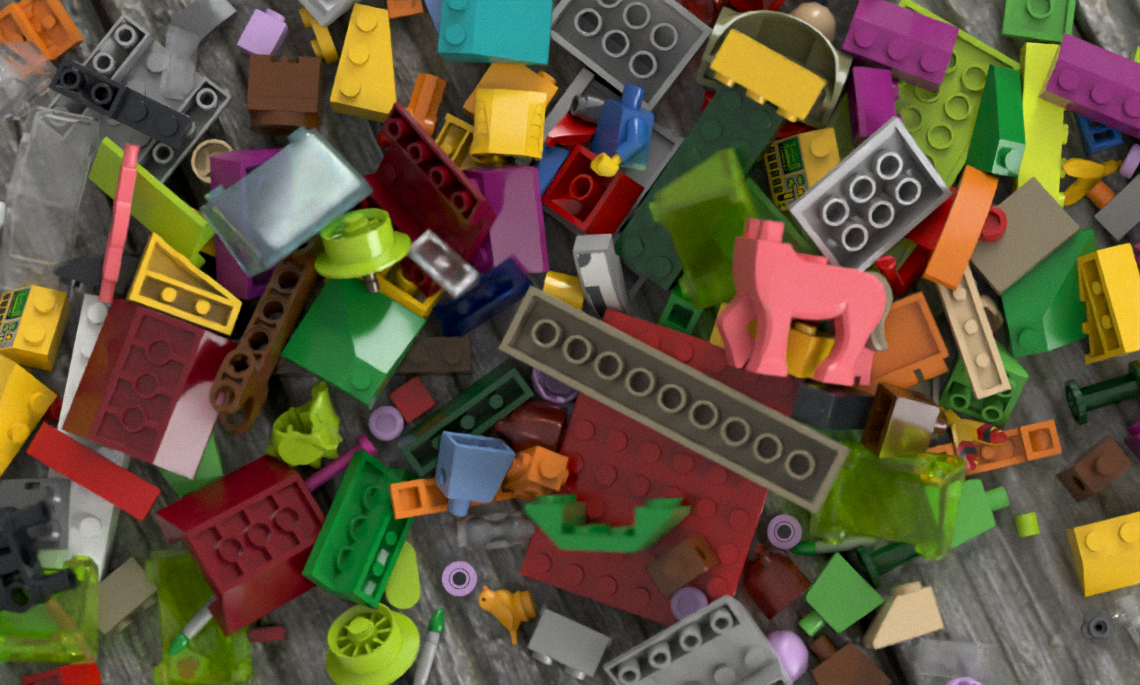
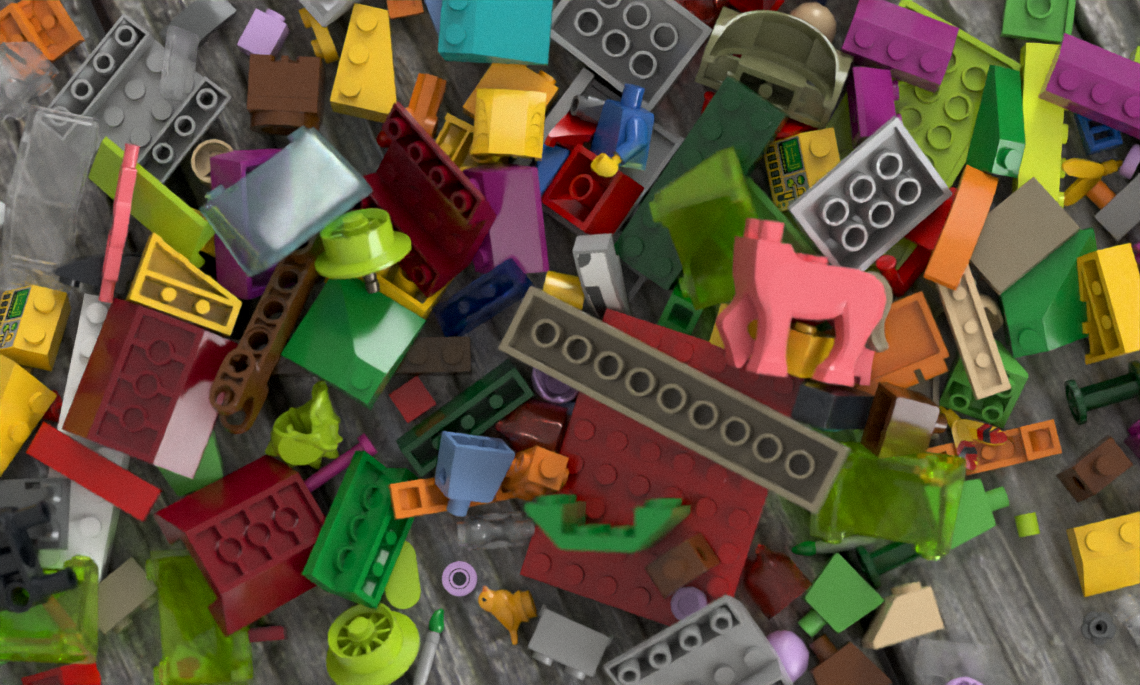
(121, 103): black slope -> none
(182, 639): light grey piece -> none
(386, 423): lavender tile -> none
(443, 264): clear slope -> none
(767, 75): yellow slope -> none
(783, 531): lavender tile -> none
(994, 225): red tile -> none

